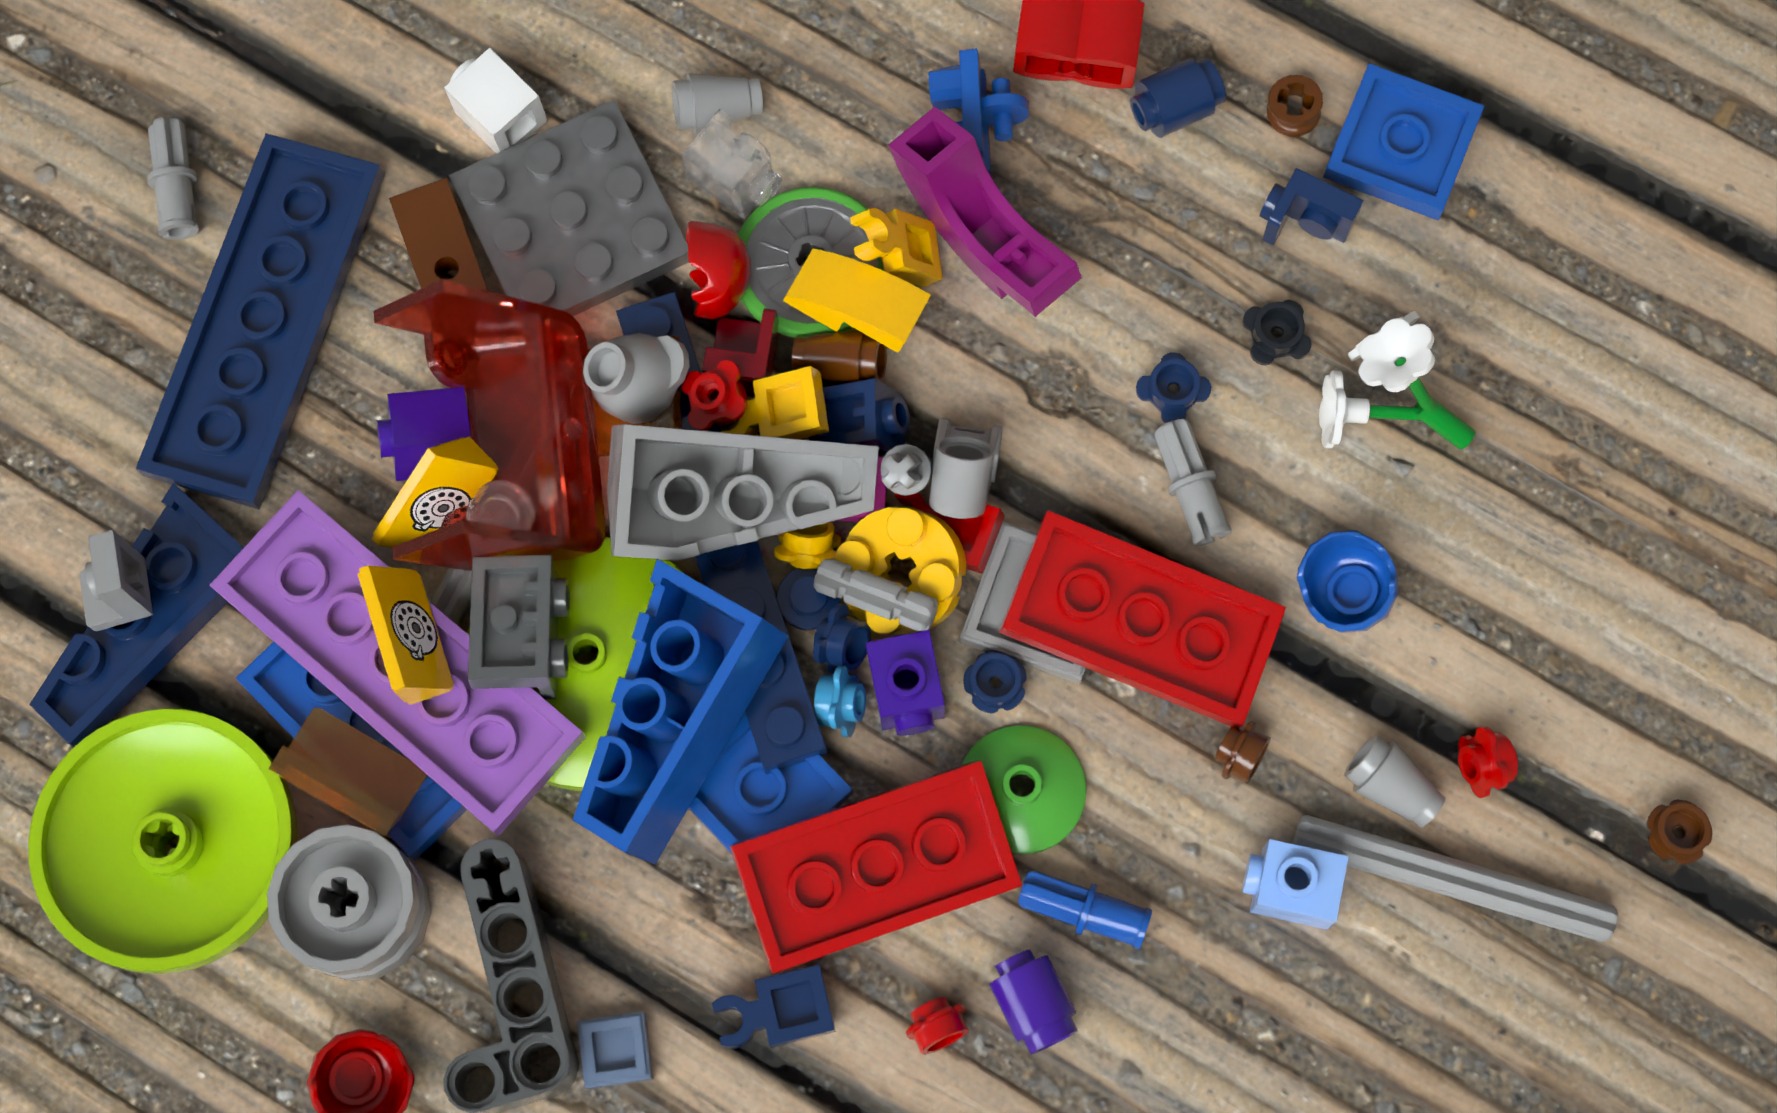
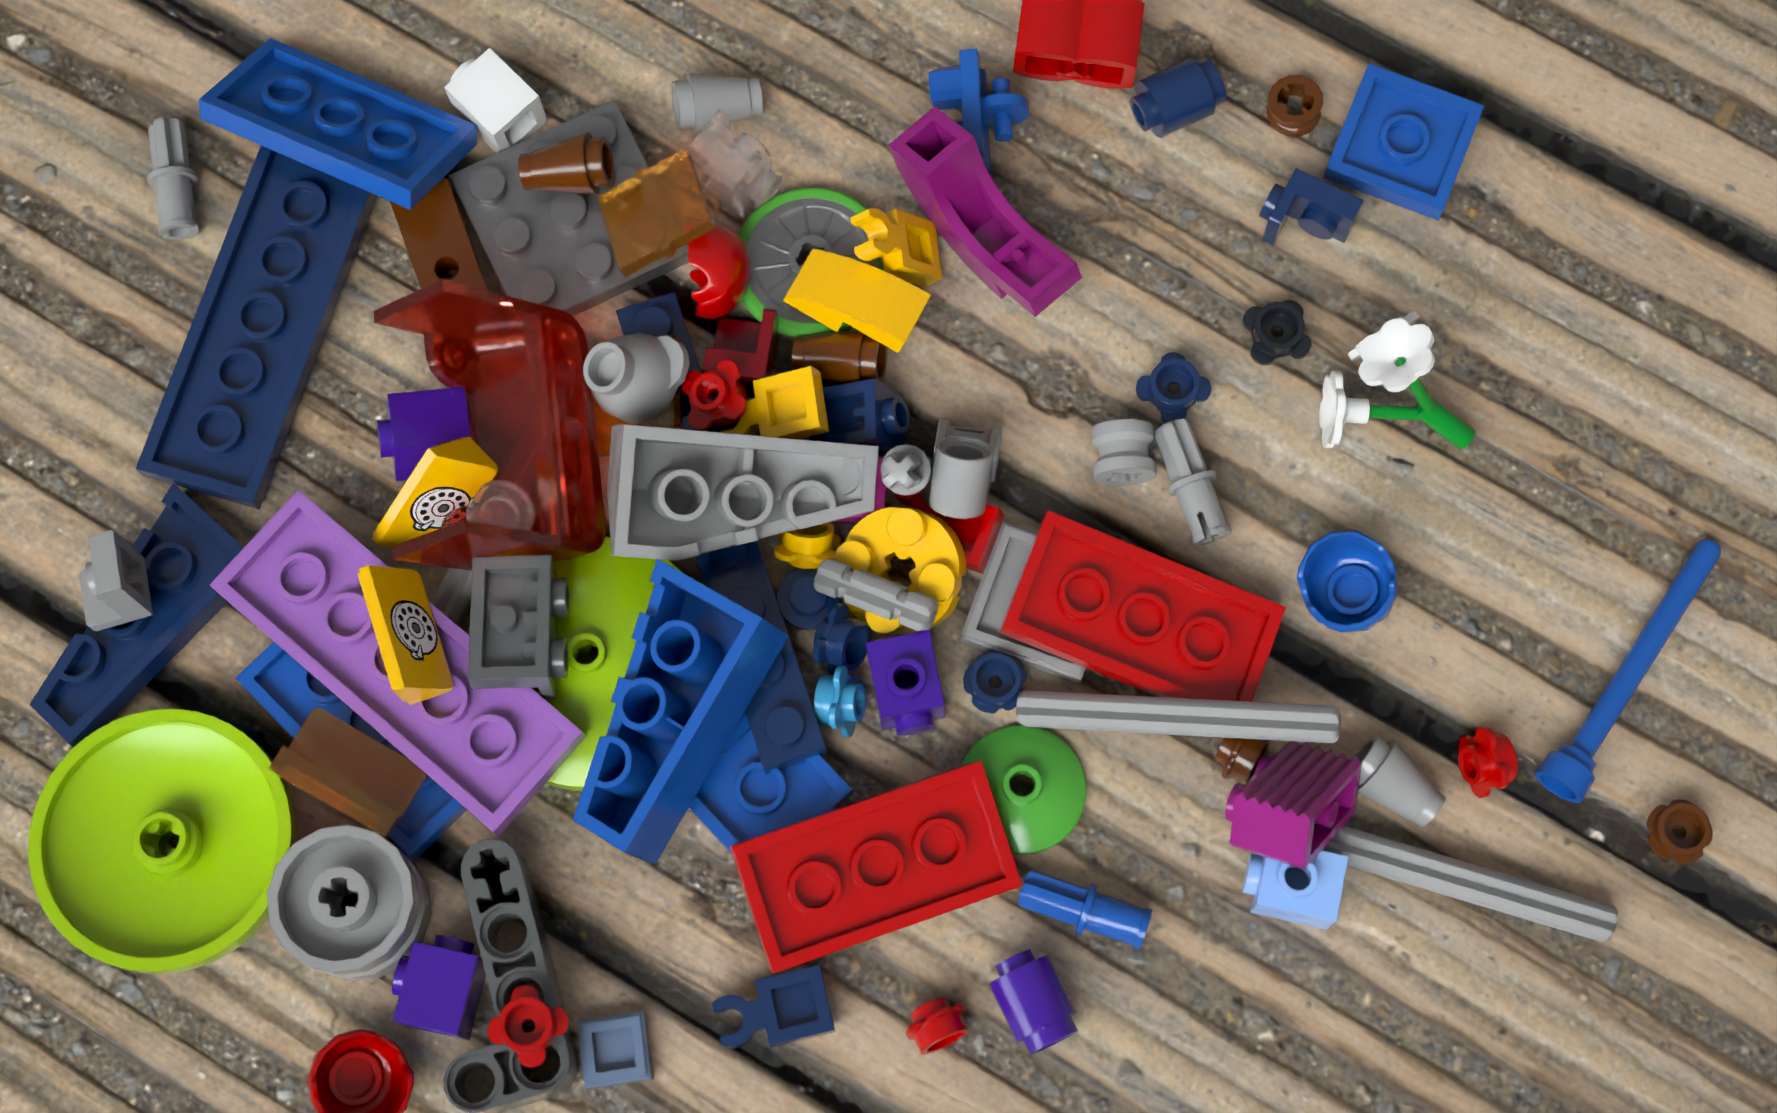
(339, 123): none -> blue plate
(439, 987): none -> dark purple brick
(527, 1006): none -> red plate
(569, 166): none -> reddish brown cone
(655, 212): none -> clear orange piece
(1123, 452): none -> light grey wheel
(1179, 716): none -> light grey axle
(1294, 803): none -> magenta brick
(1570, 768): none -> blue piece

